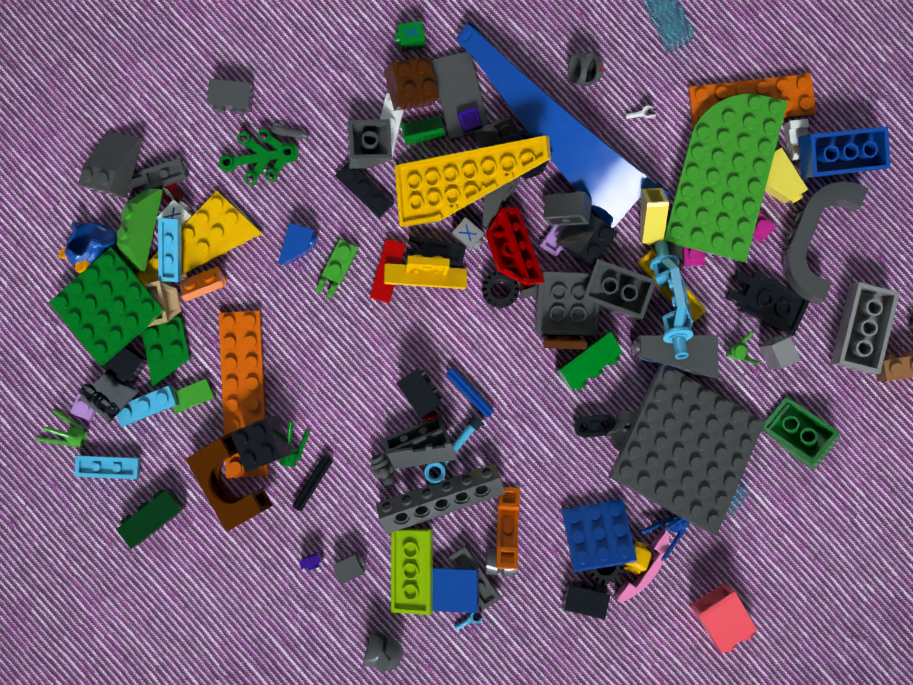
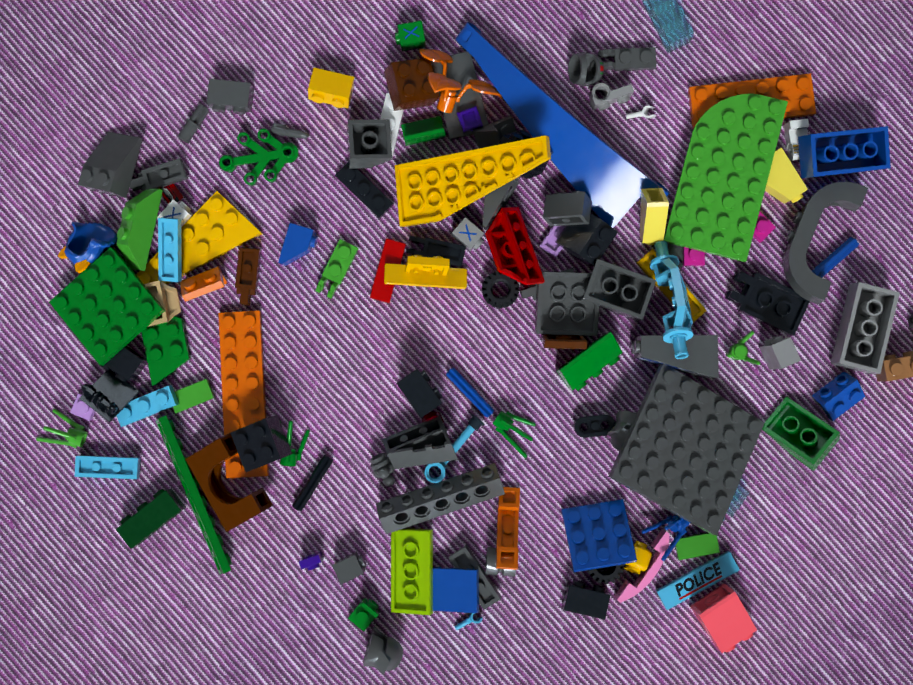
(193, 123): none -> dark grey axle
(196, 501): none -> green plate
(247, 273): none -> reddish brown hinge
(330, 88): none -> yellow brick
(364, 613): none -> green bracket
(448, 86): none -> orange plant
(505, 422): none -> green plant
(618, 95): none -> light grey plate
(630, 59): none -> dark grey hinge
(696, 546): none -> bright green tile
(697, 580): none -> medium azure tile
(836, 257): none -> blue axle
(839, 395): none -> blue bracket

